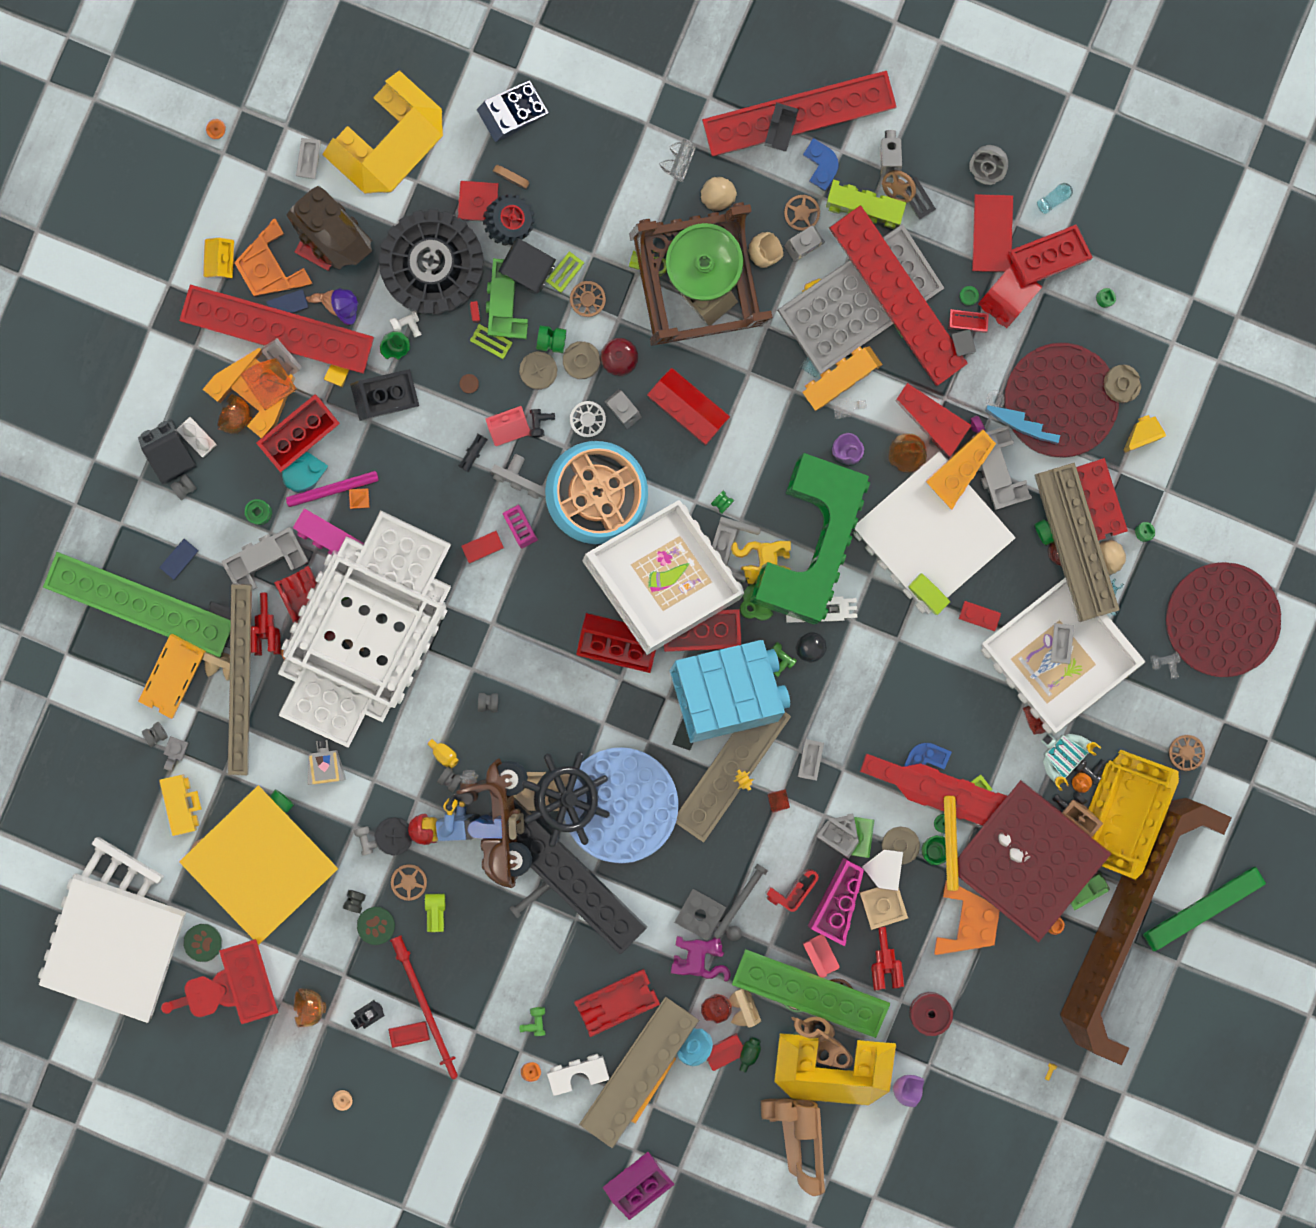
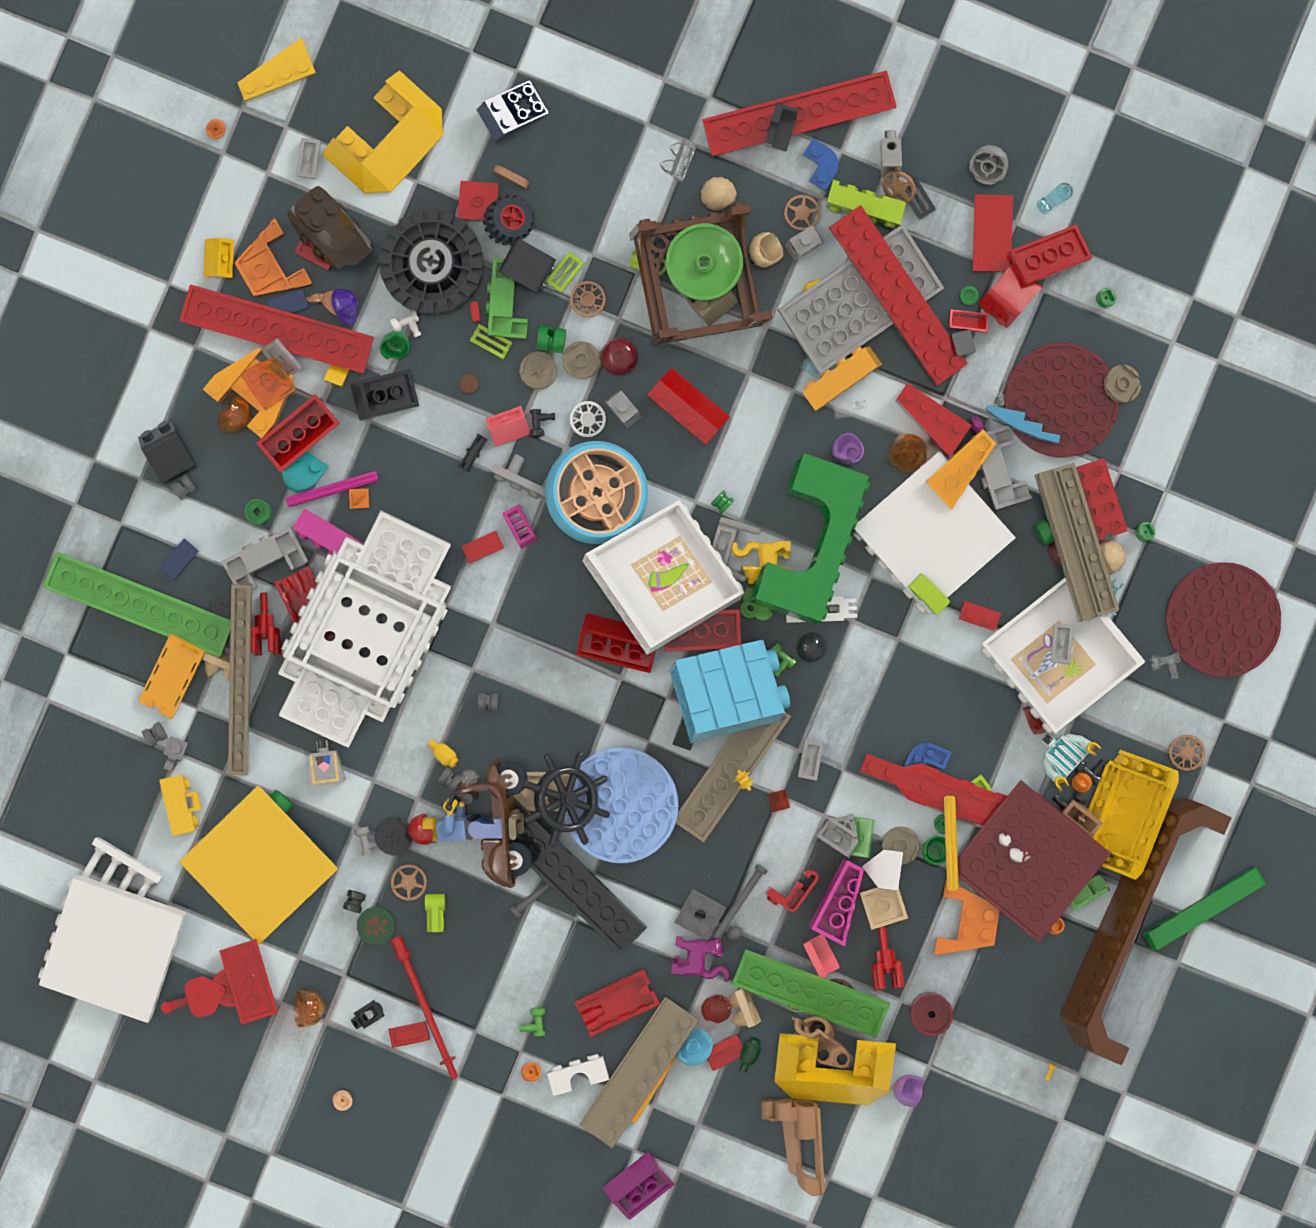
(196, 437): white tile -> none
(202, 942): dark green tile -> none
(281, 70): none -> yellow wing
(1144, 432): yellow slope -> none

